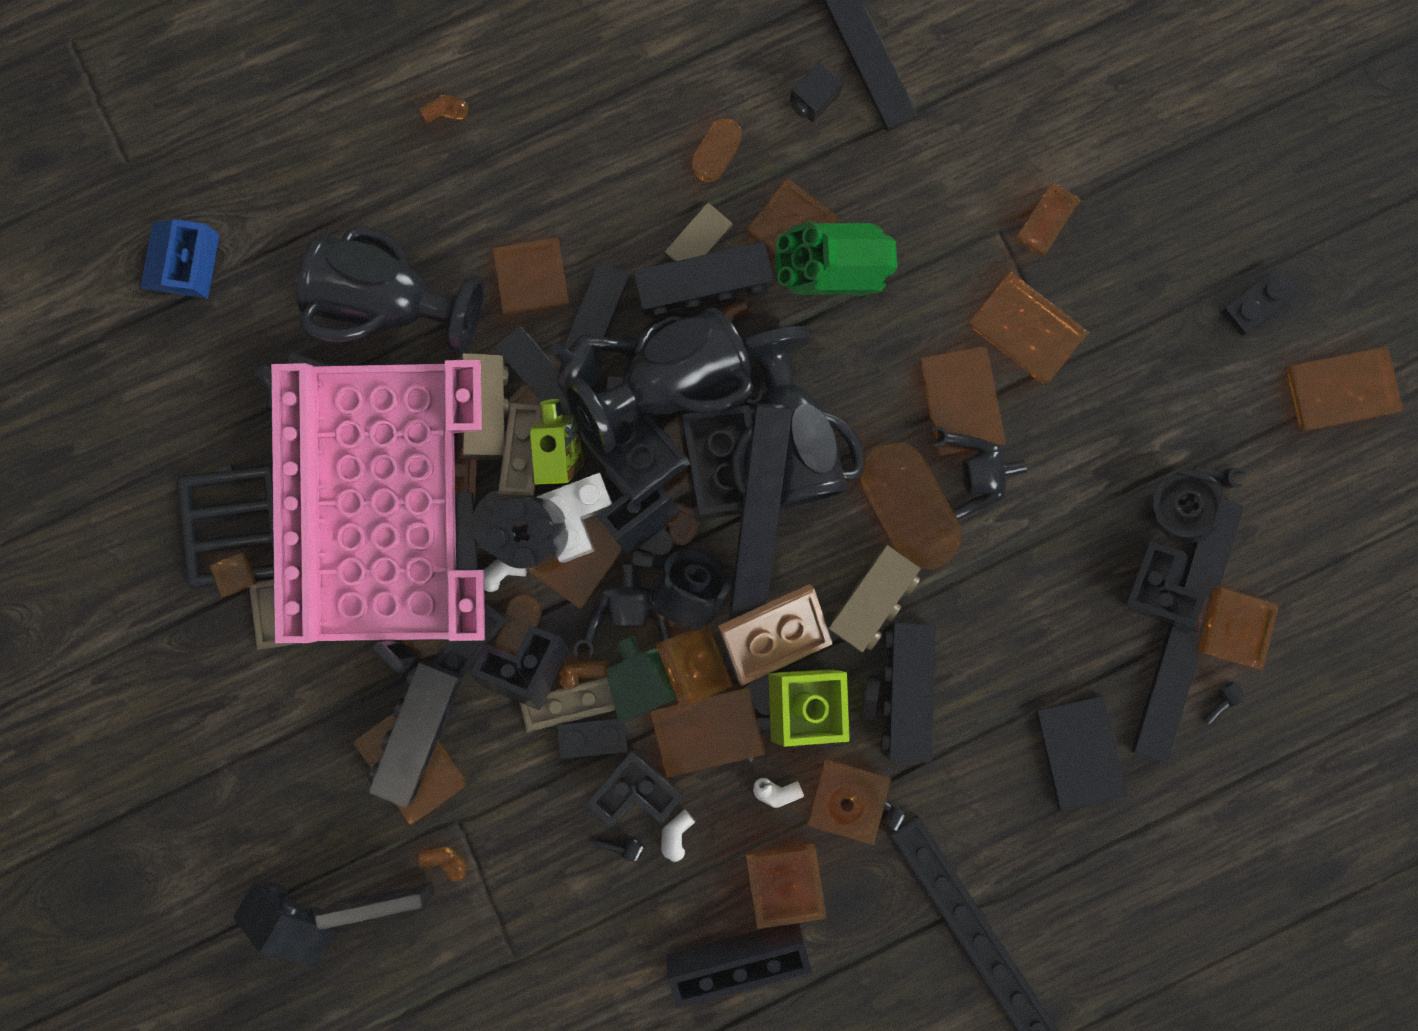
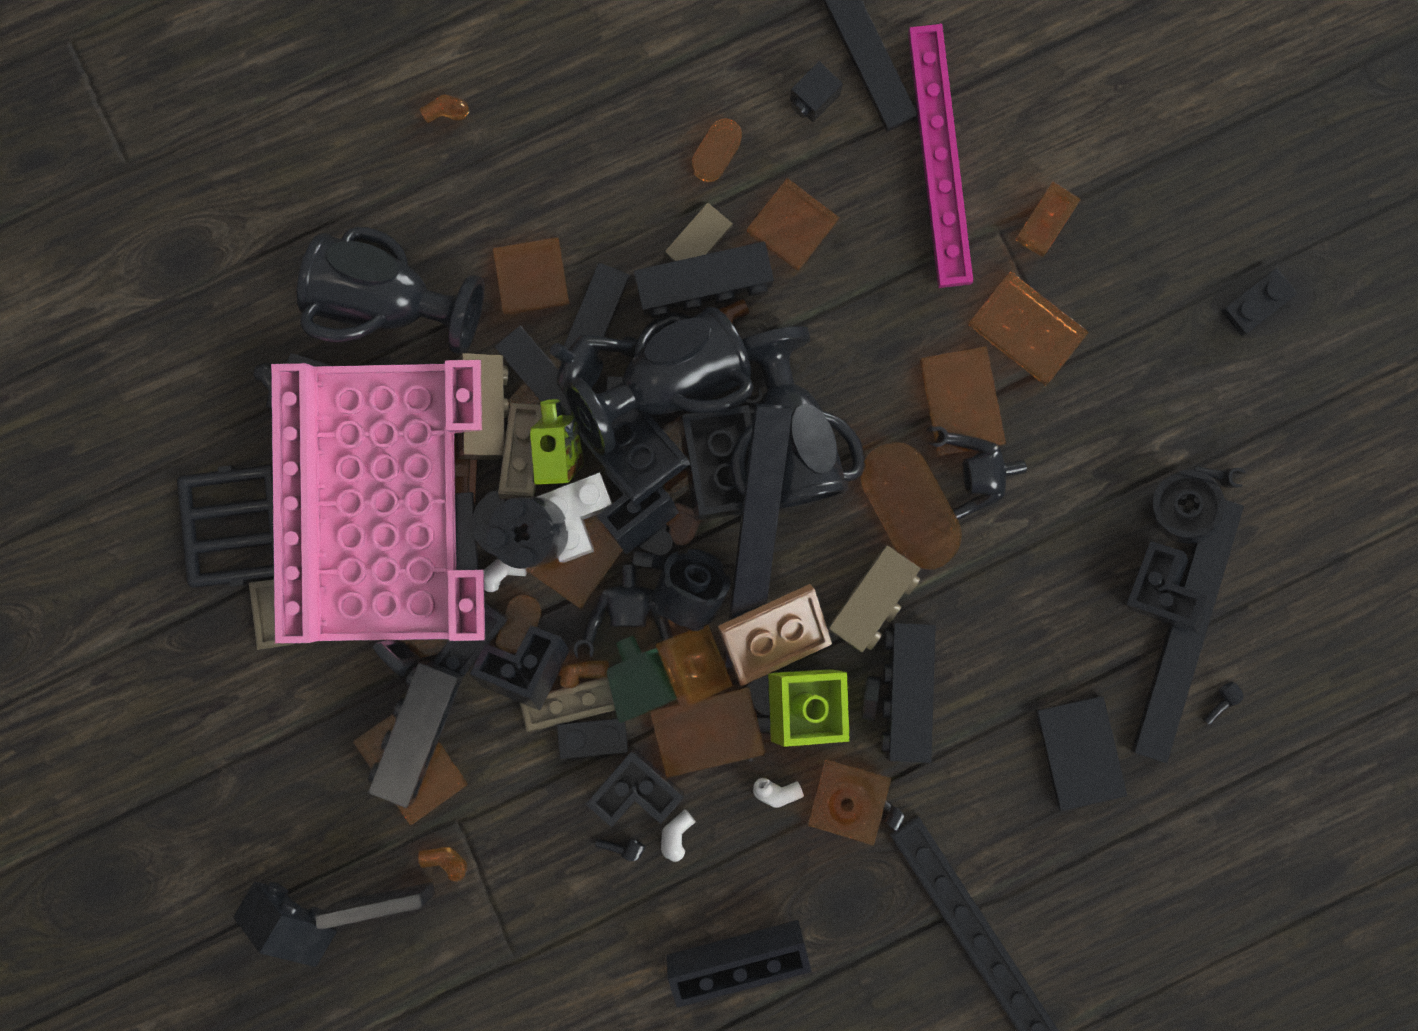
(180, 258): blue slope -> none
(233, 575): clear orange tile -> none
(786, 885): clear orange brick -> none
(834, 258): green brick -> none
(940, 156): none -> dark pink plate
(1238, 628): clear orange tile -> none
(1344, 389): clear orange tile -> none

